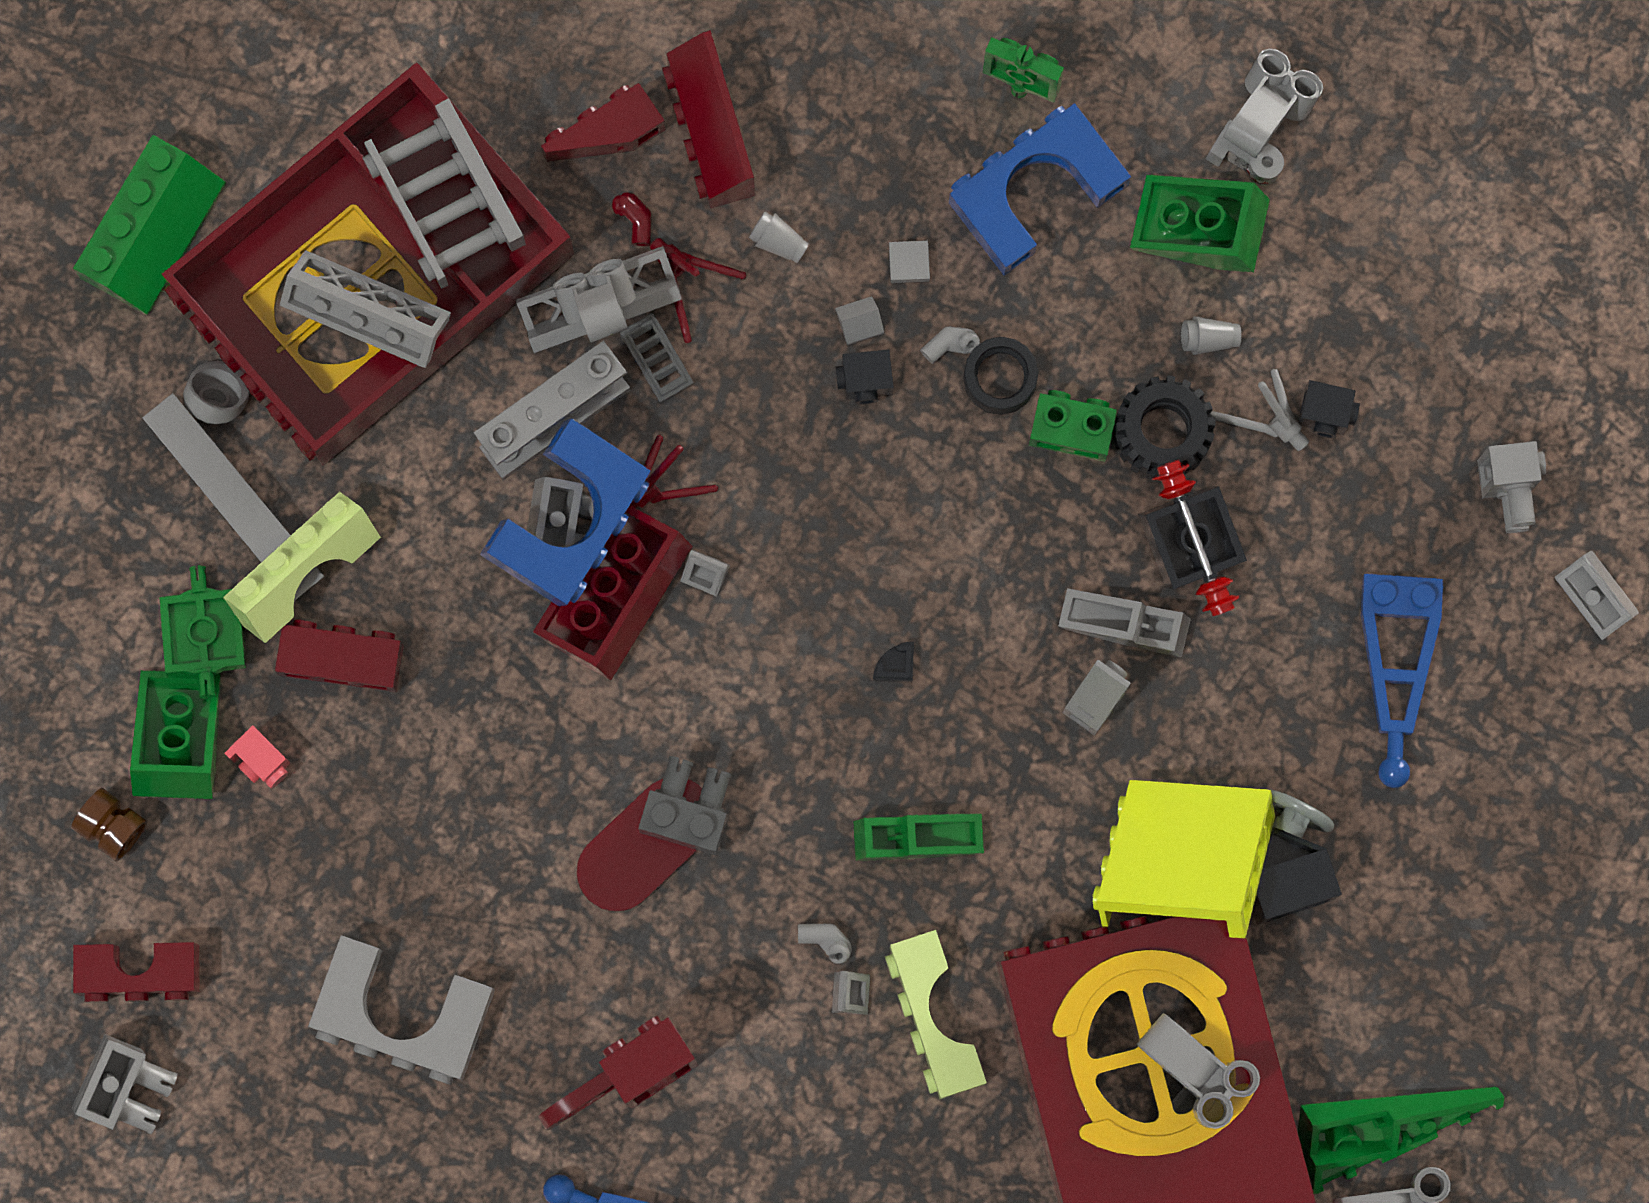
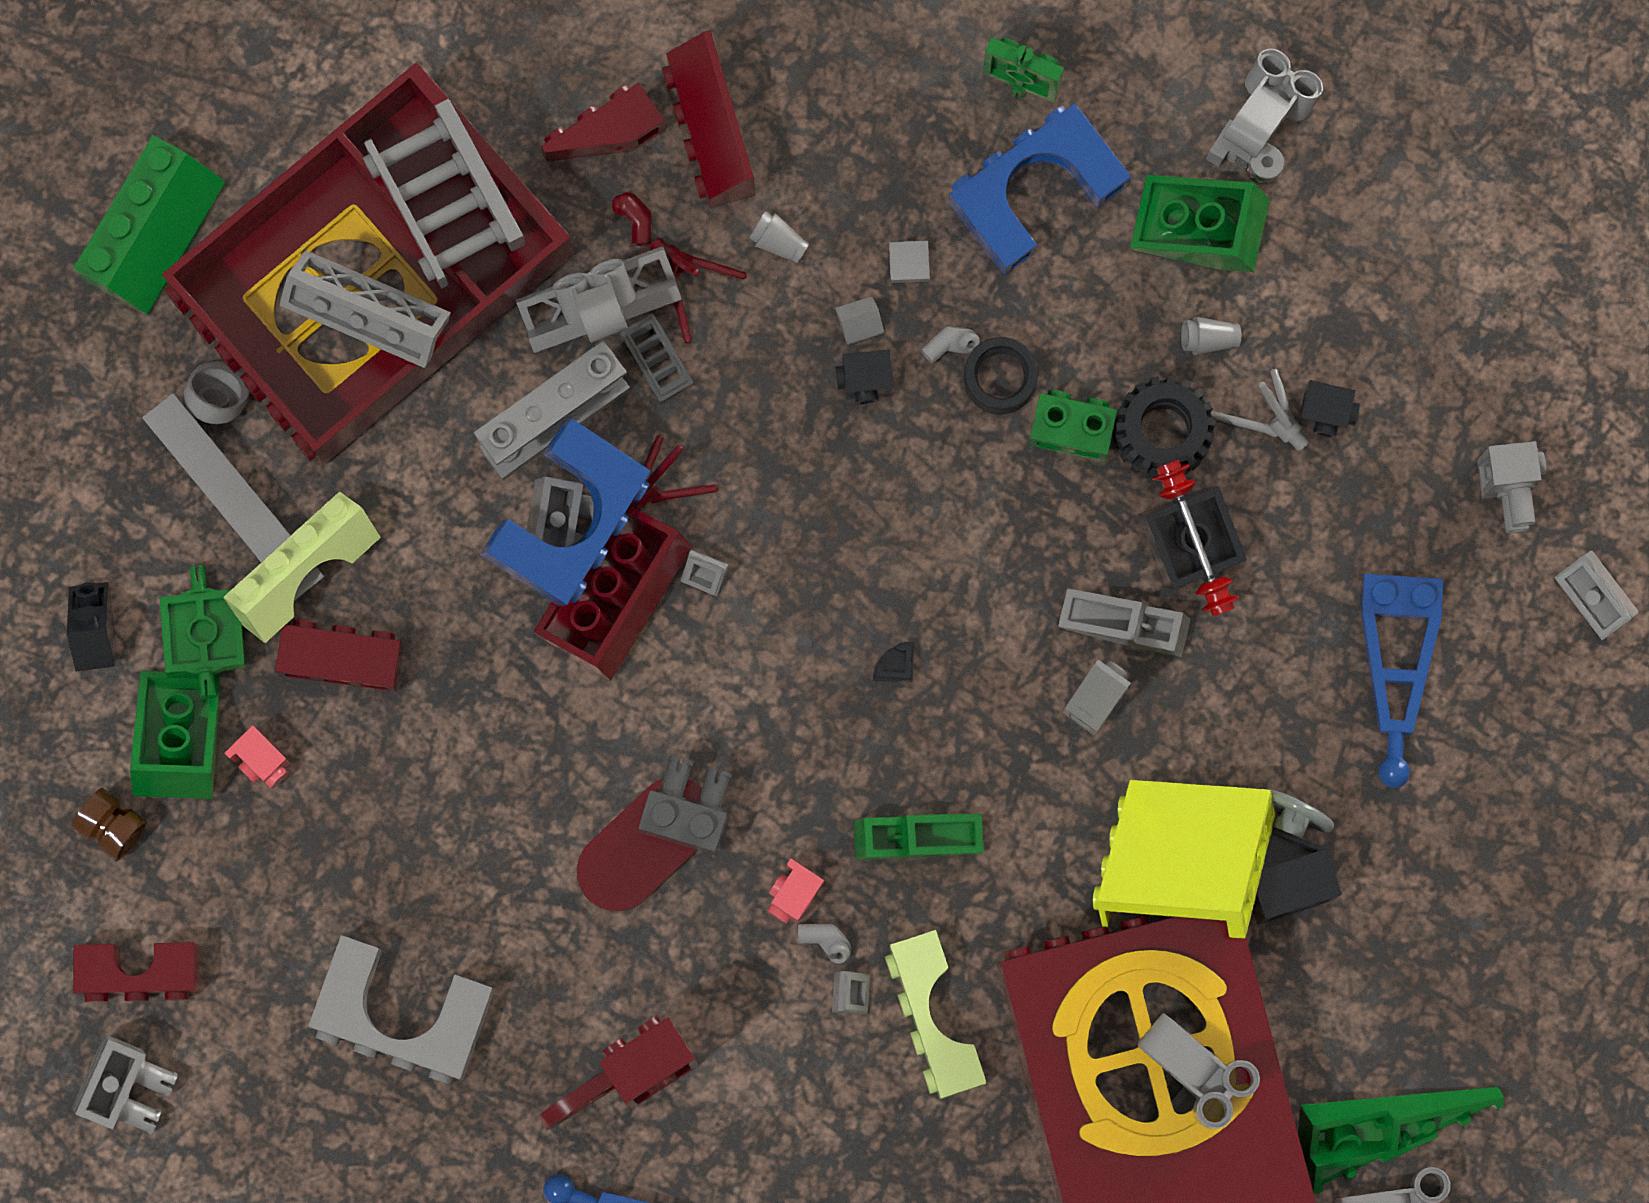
(91, 626): none -> black slope
(794, 893): none -> coral brick

